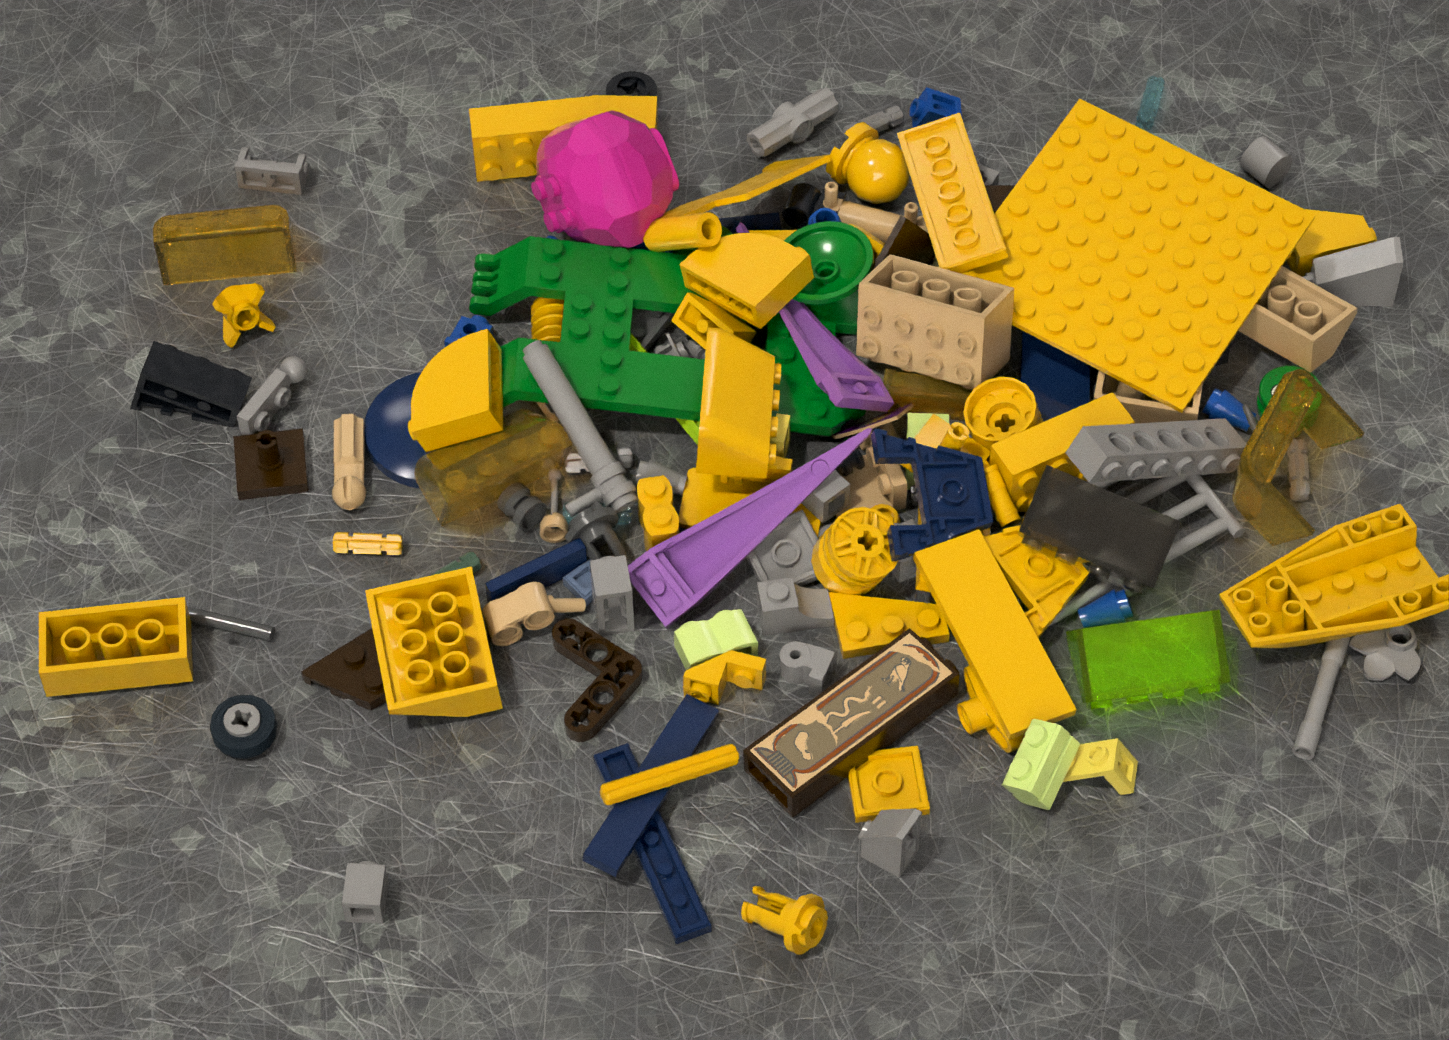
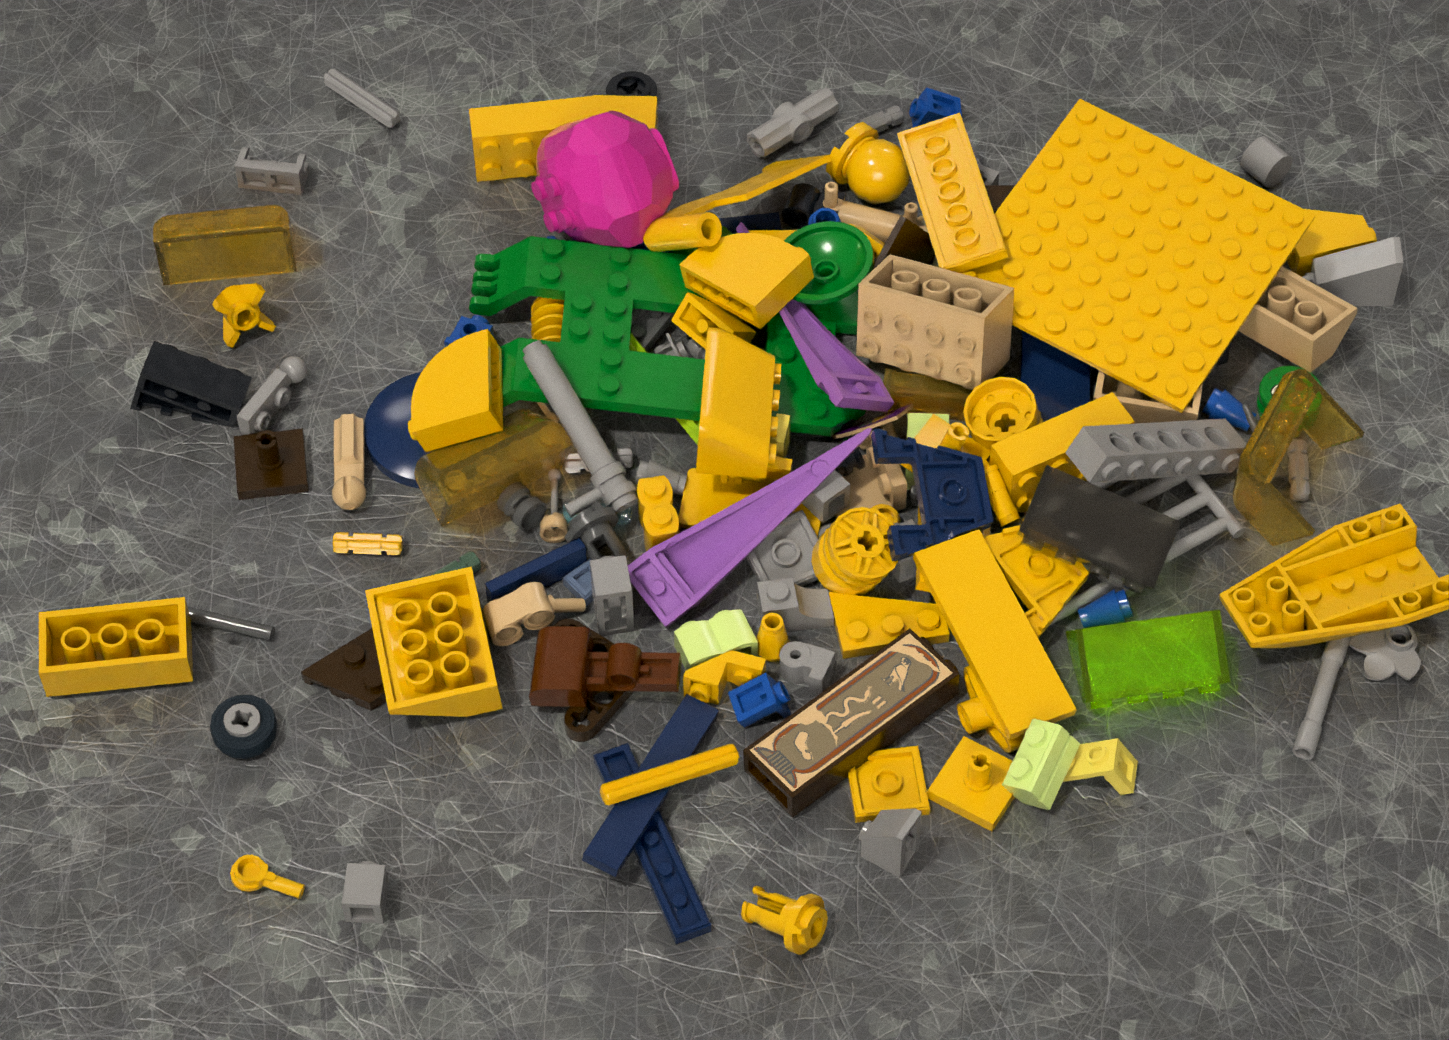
(252, 873): none -> yellow plate
(362, 98): none -> light grey axle
(569, 668): none -> reddish brown plate
(759, 699): none -> blue bracket
(771, 637): none -> yellow cone
(973, 784): none -> yellow tile
(1150, 103): clear light blue axle -> none

